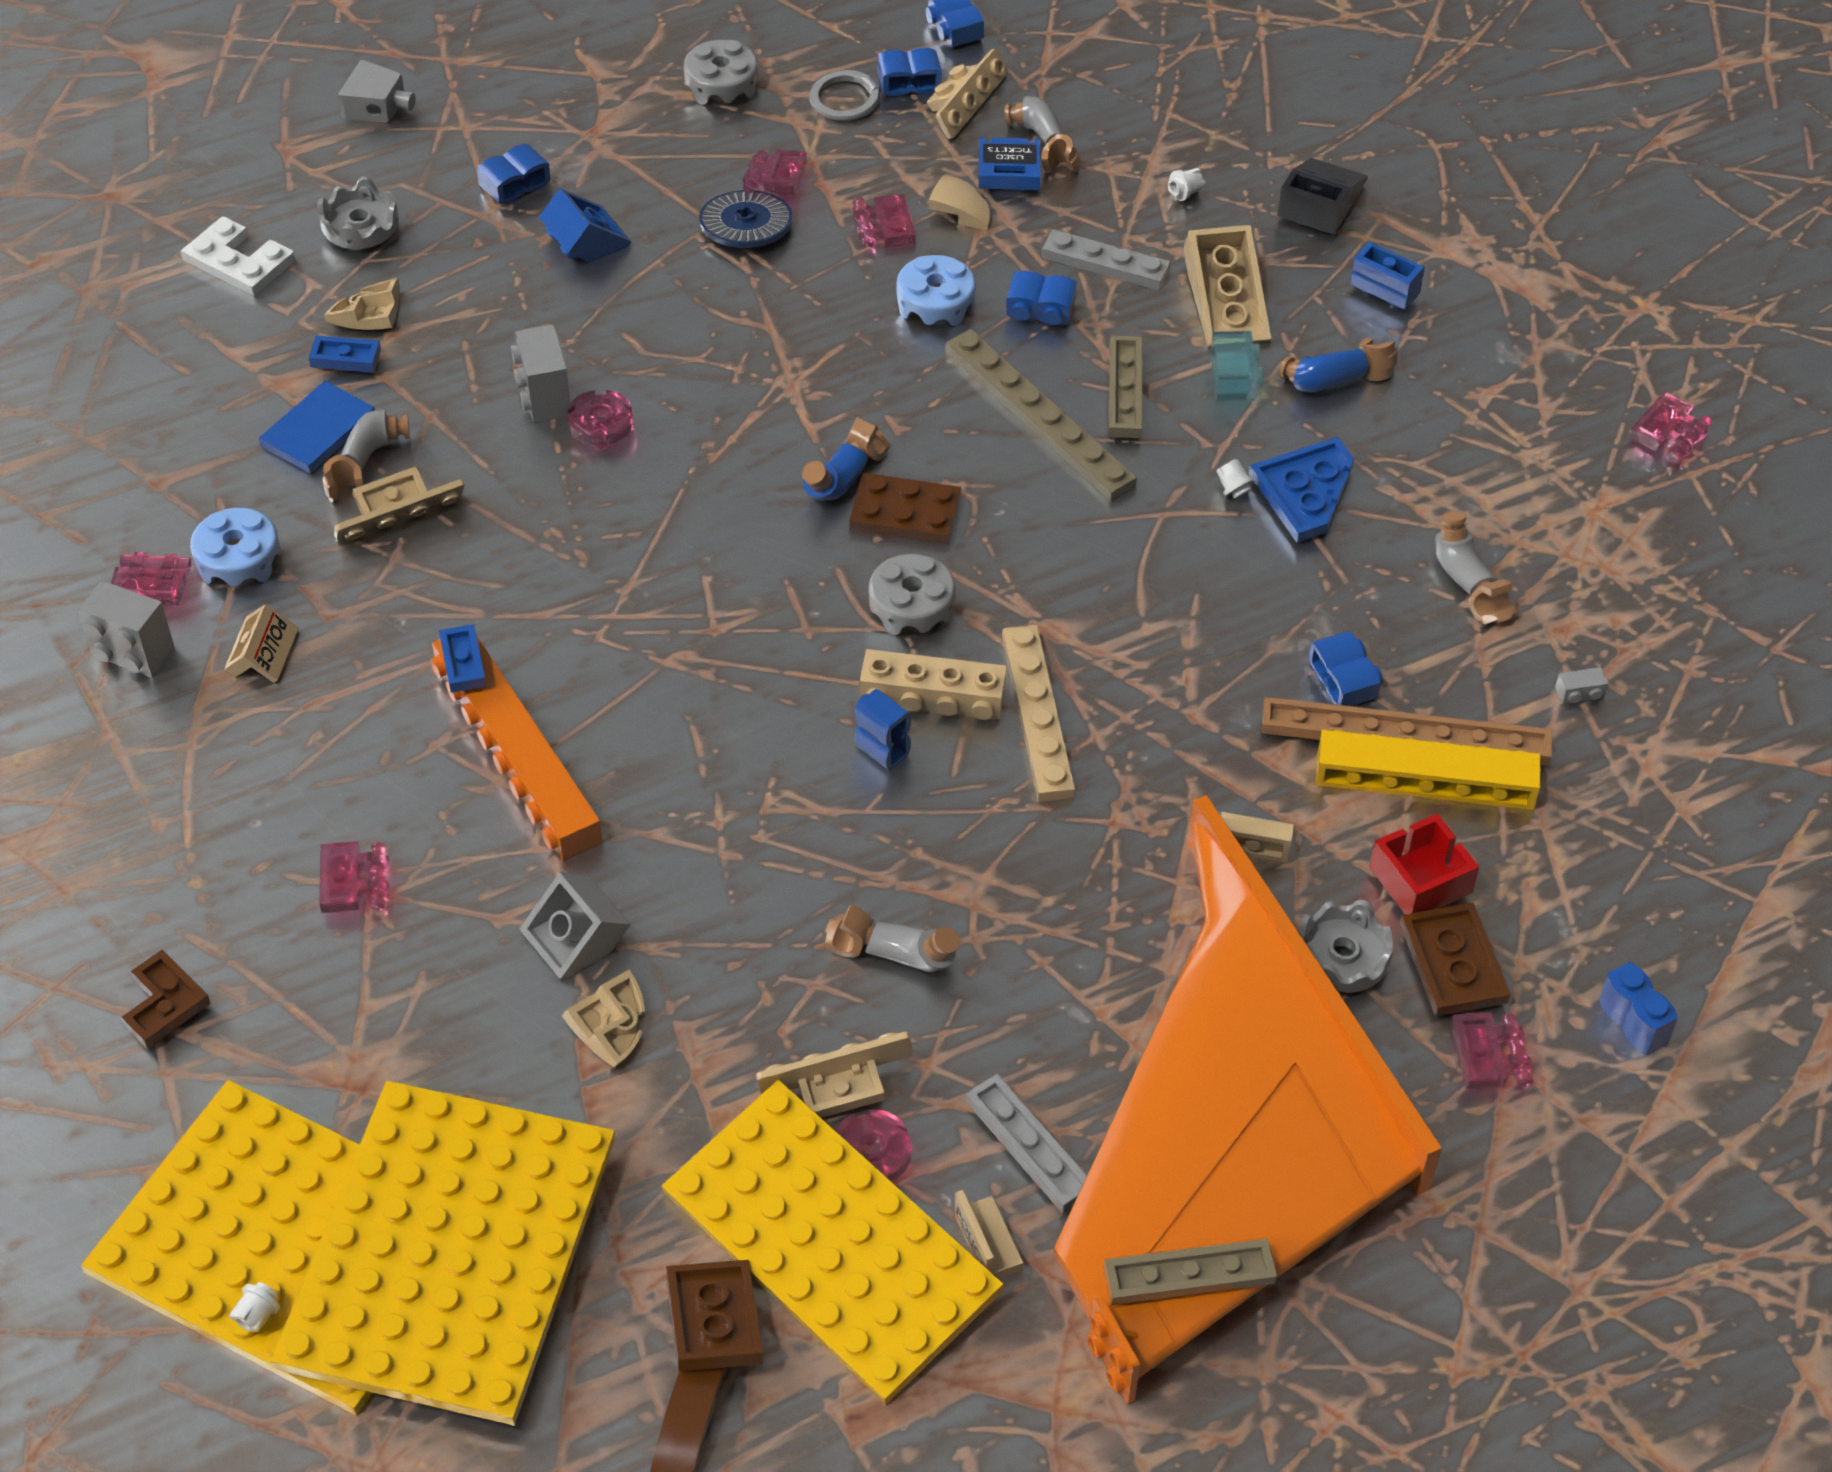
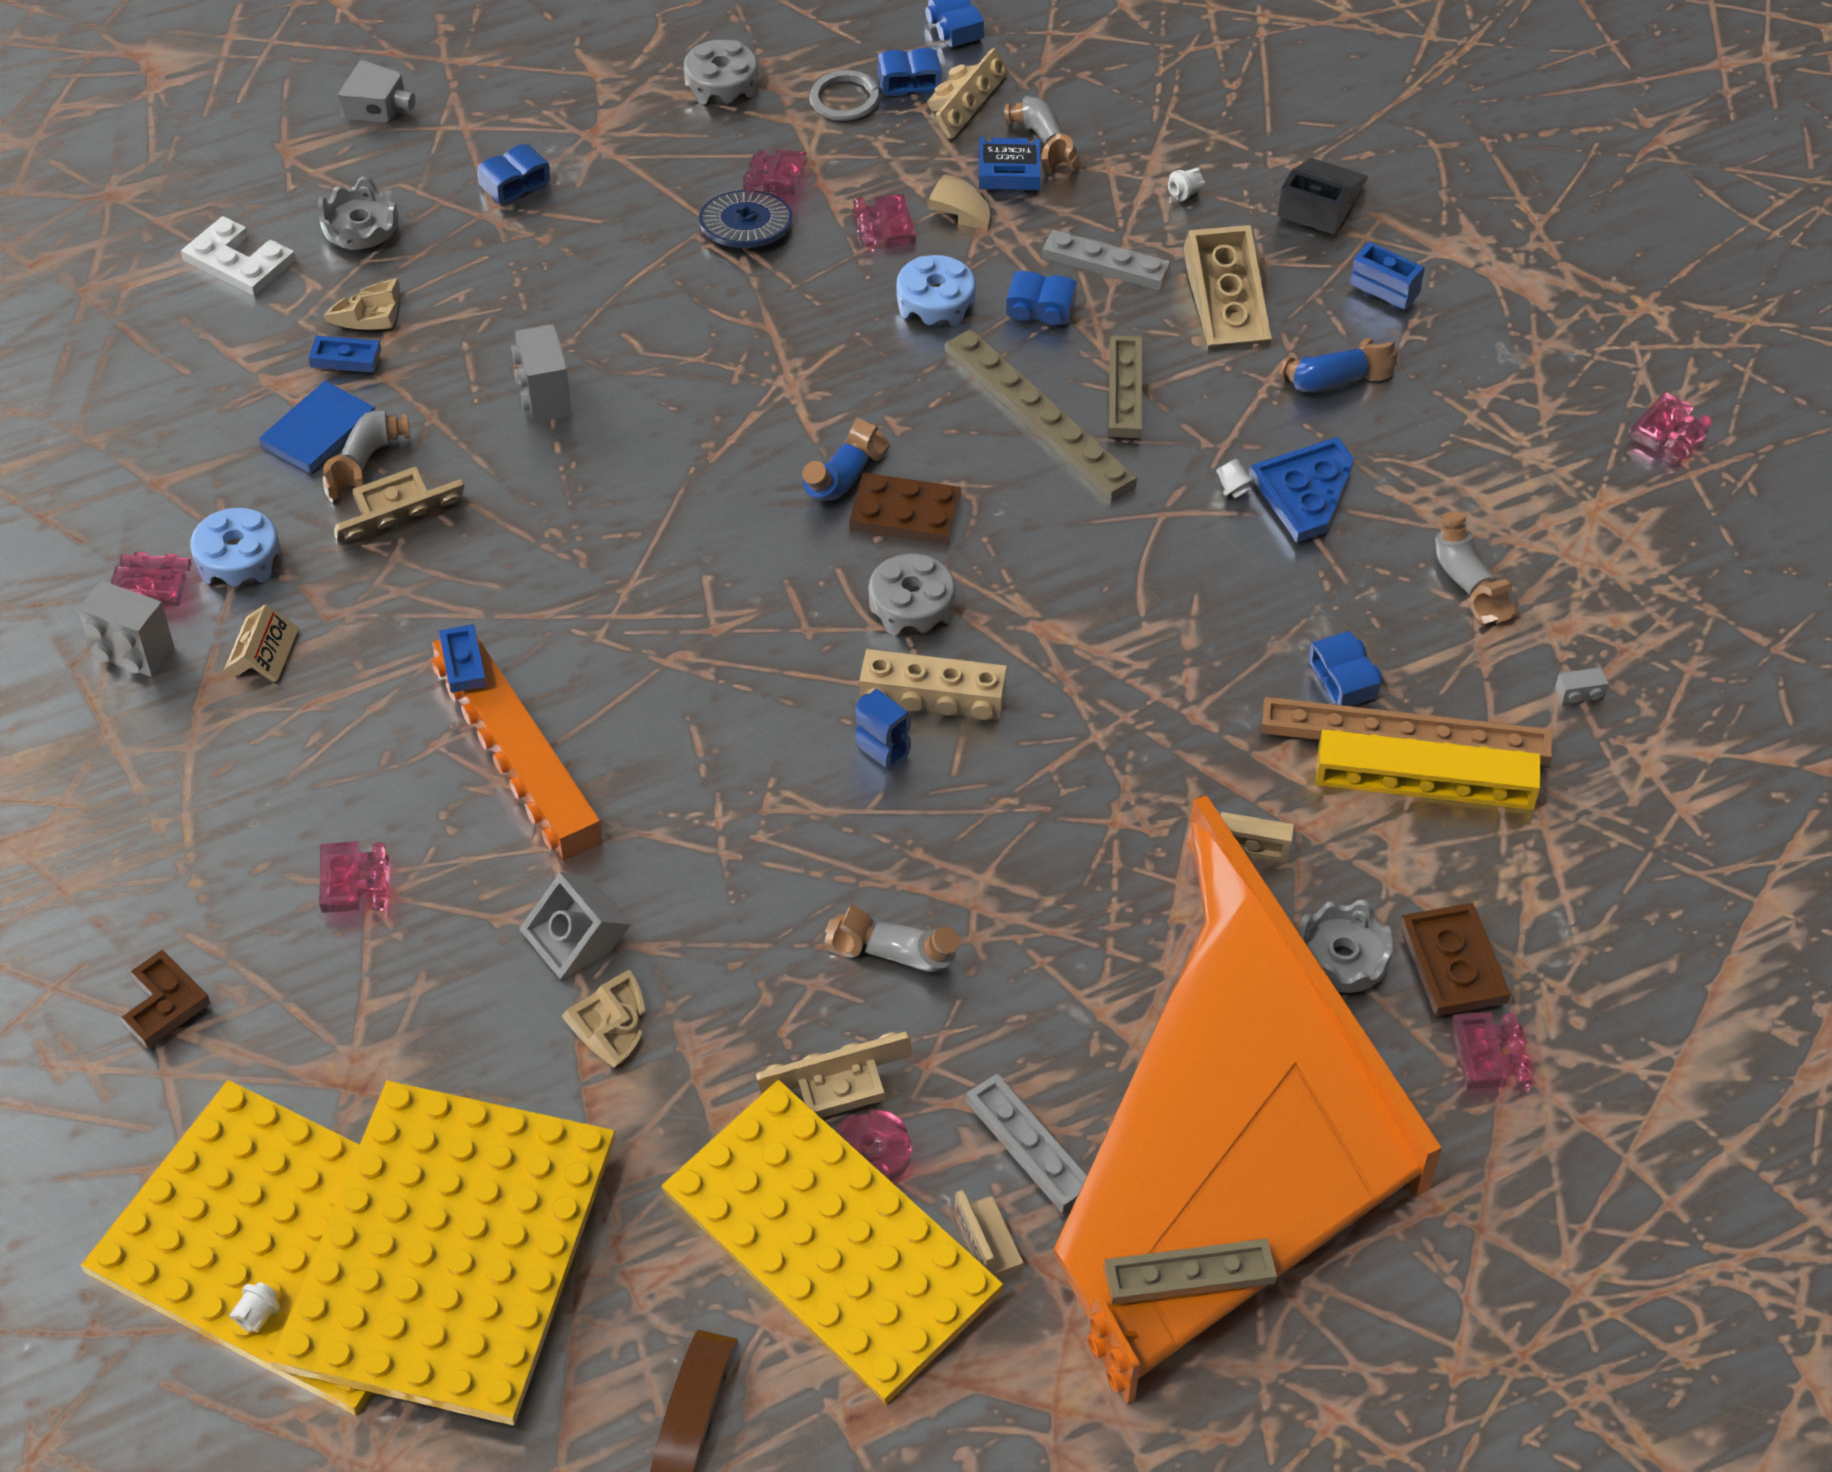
(582, 227): blue slope -> none
(603, 432): clear pink plate -> none
(714, 1315): reddish brown plate -> none
(1038, 713): tan plate -> none
(1235, 365): clear light blue brick -> none
(1421, 876): red piece -> none
(1643, 1013): blue brick -> none

